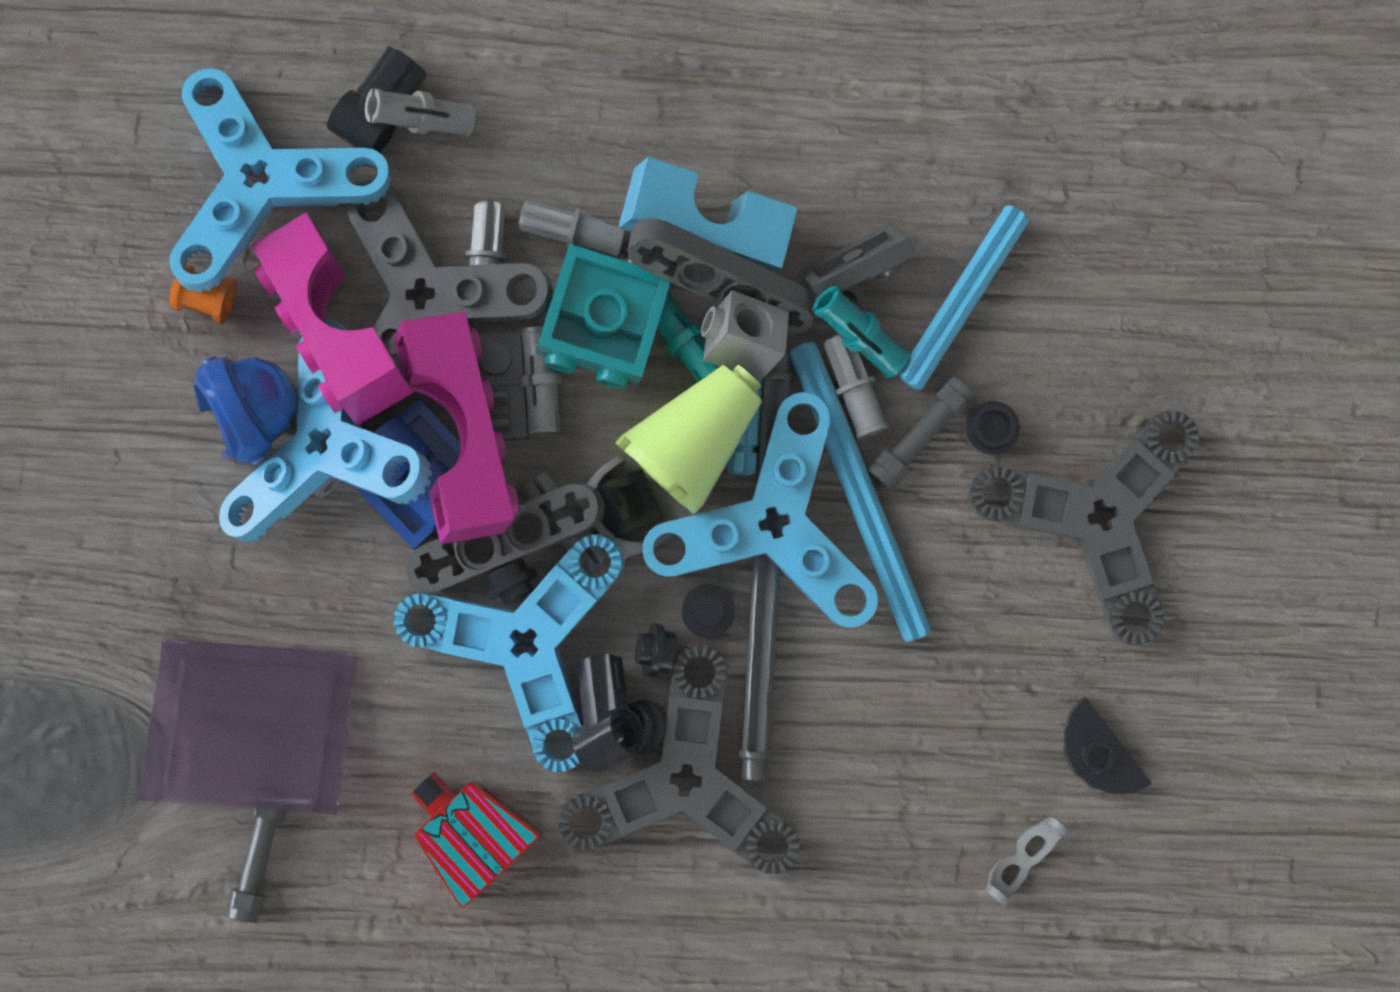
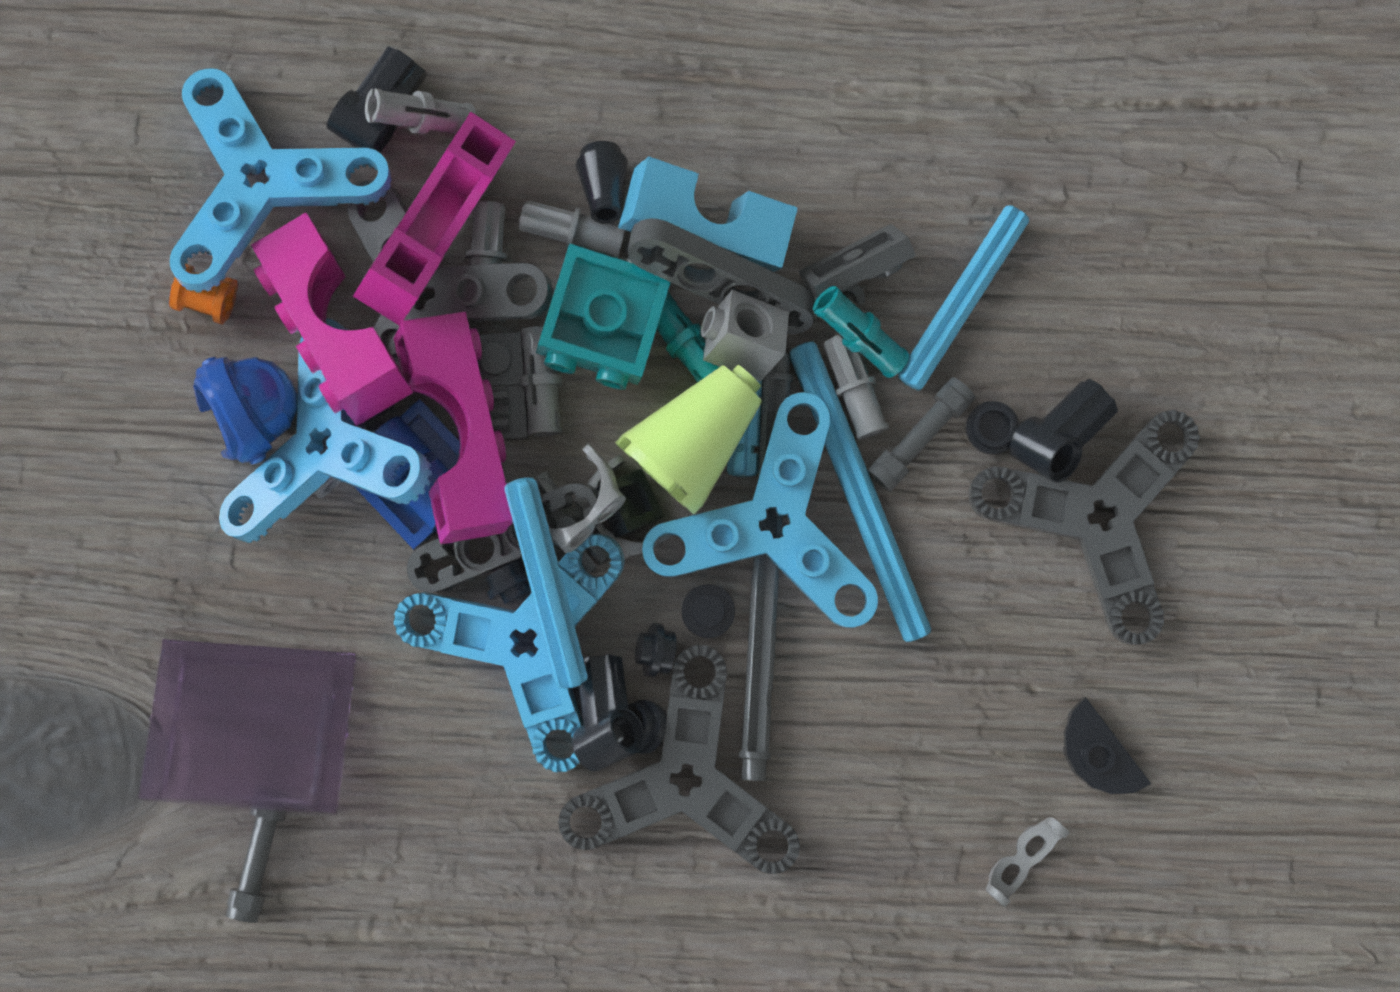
(434, 219): none -> dark pink arch
(470, 835): torso -> none
(546, 582): none -> medium azure axle
(603, 176): none -> black cone
(607, 503): none -> light grey cap
(1056, 442): none -> black piece

